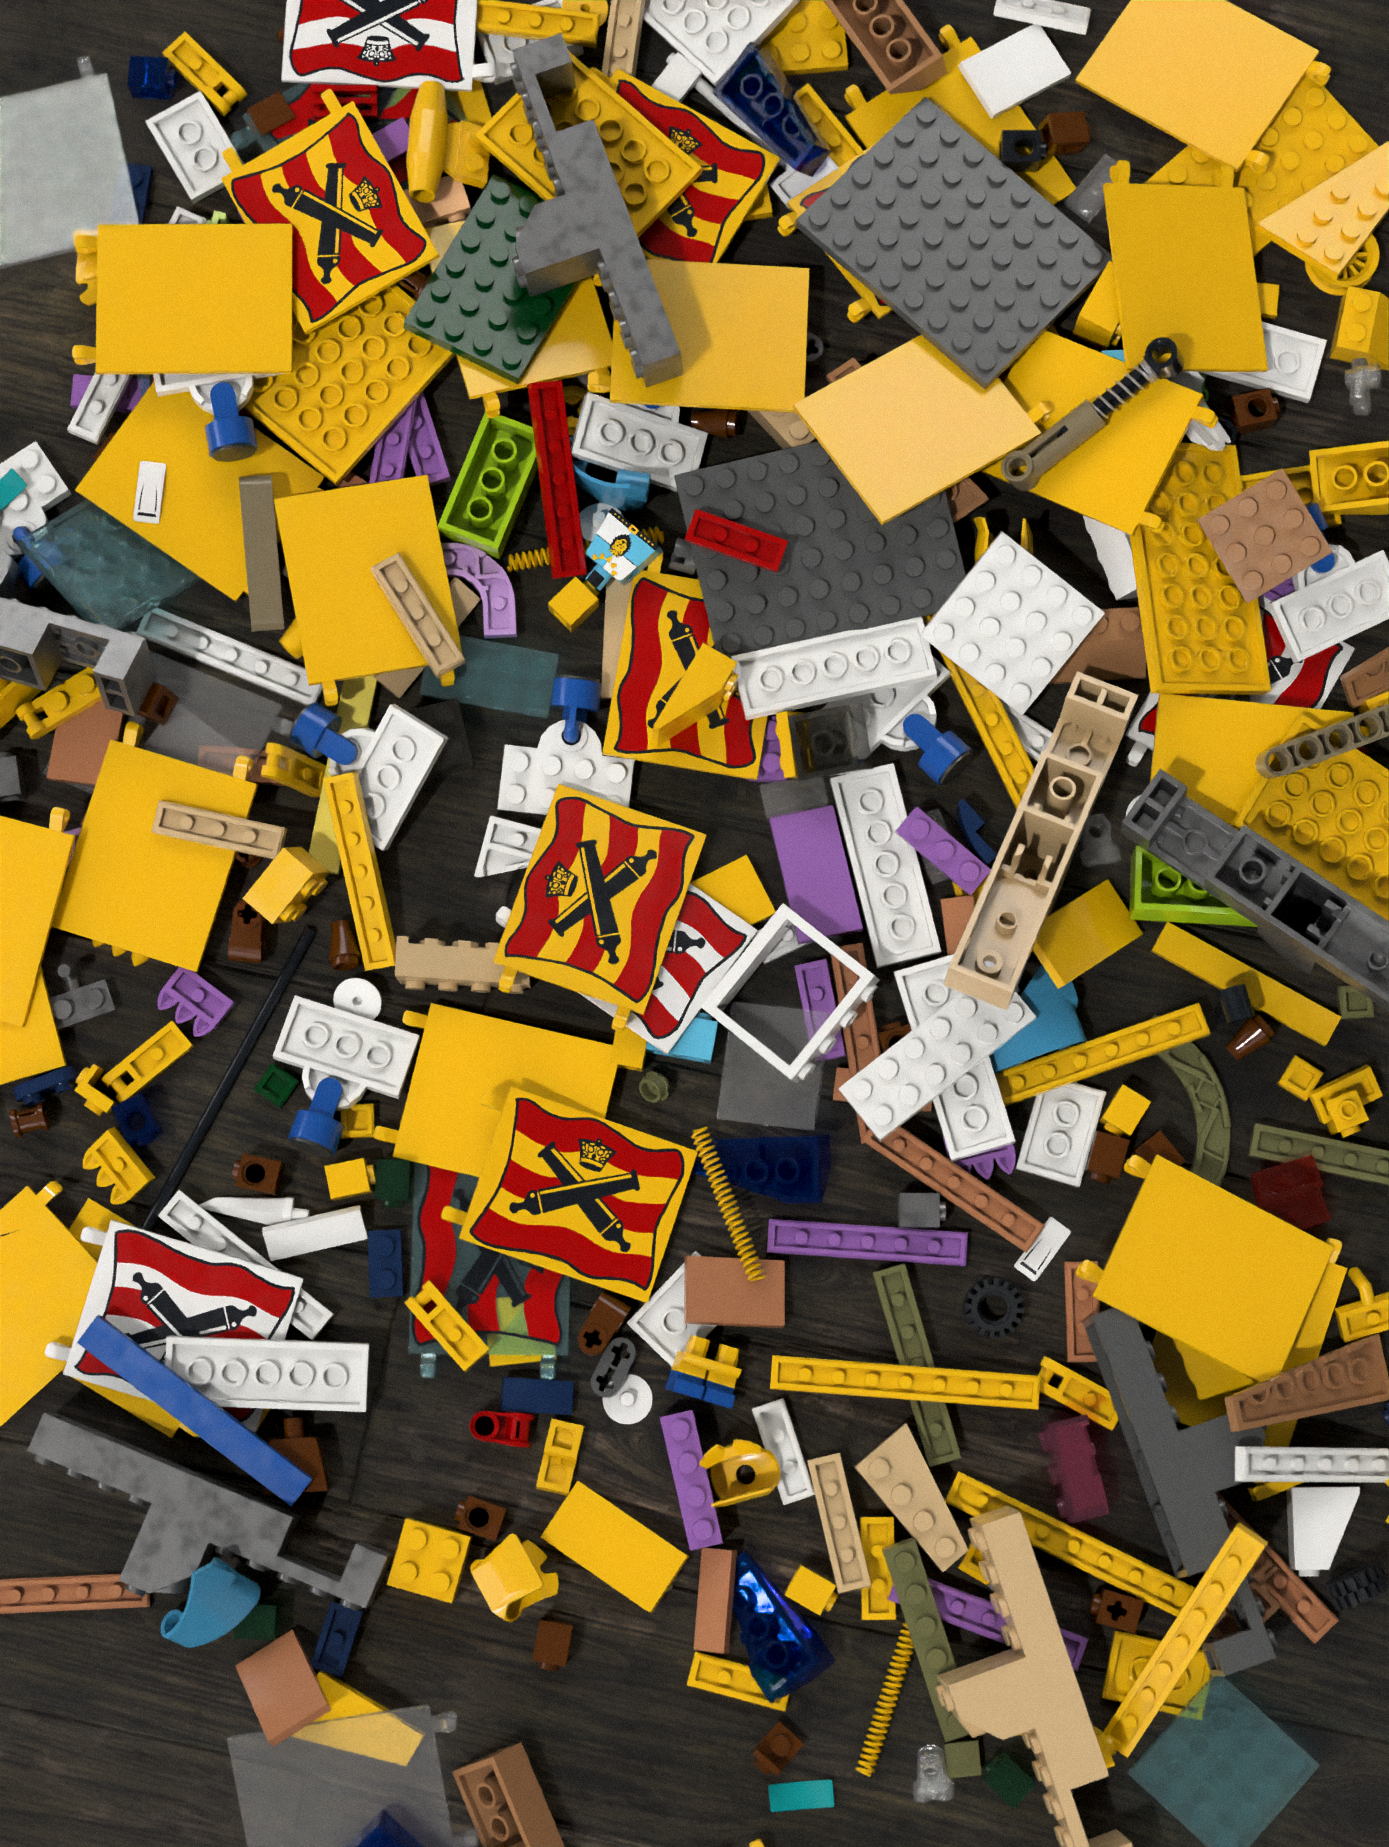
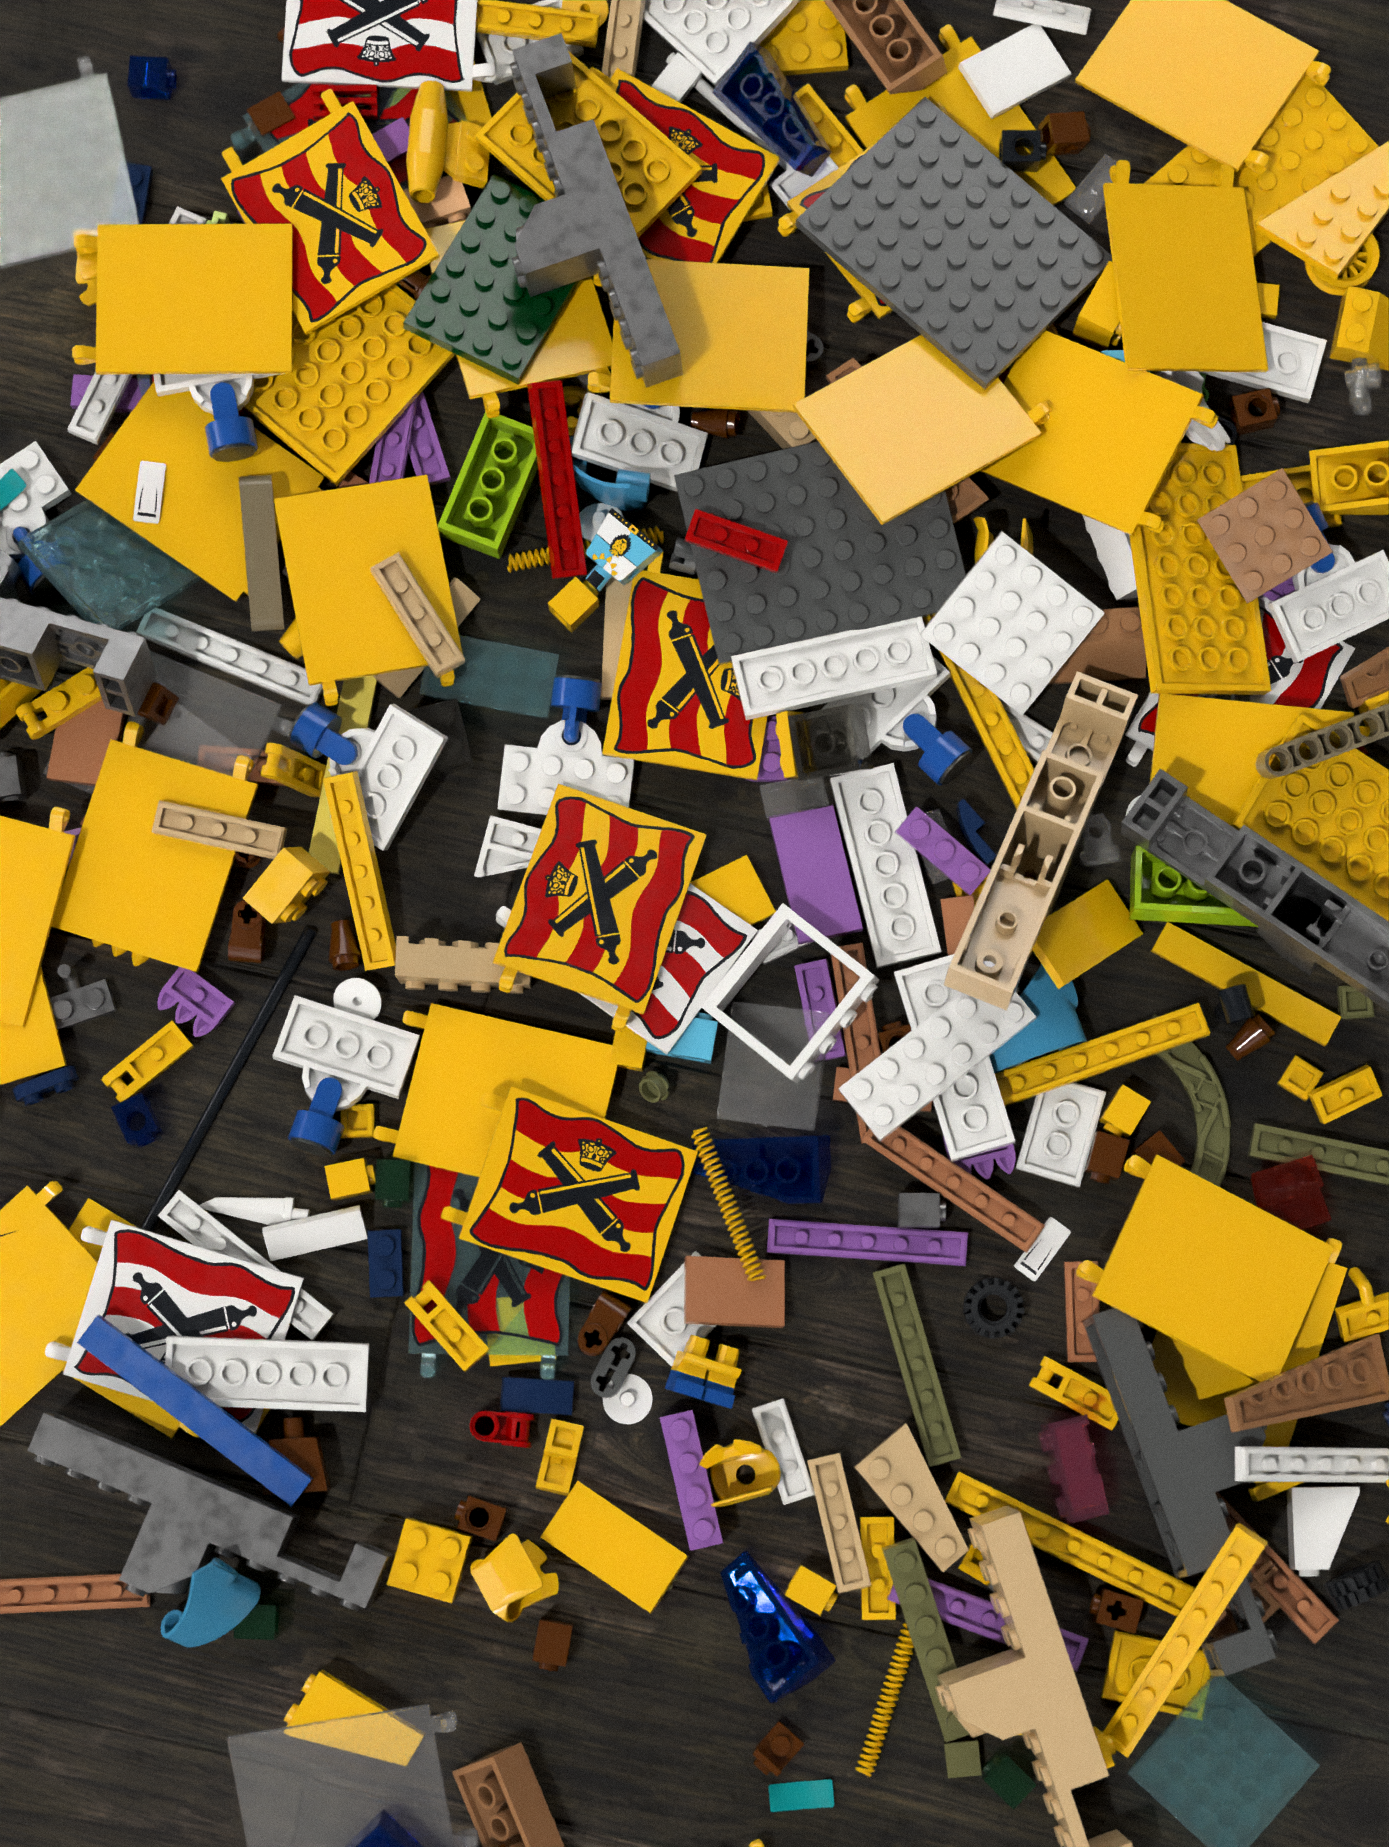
(29, 1120): reddish brown bush -> none
(96, 1100): yellow bracket -> none
(118, 1166): yellow plate -> none
(193, 145): white plate -> none
(204, 73): yellow plate -> none
(273, 1174): reddish brown brick -> none
(276, 1085): dark green tile -> none
(283, 1688): nougat tile -> none
(336, 1639): dark blue plate -> none
(490, 581): lavender plate -> none
(699, 693): yellow slope -> none
(715, 1600): nougat tile -> none
(728, 1679): yellow tile -> none
(905, 1382): yellow tile -> none
(932, 1776): clear plate -> none
(1088, 417): piece -> none
(1346, 1114): yellow bracket -> none

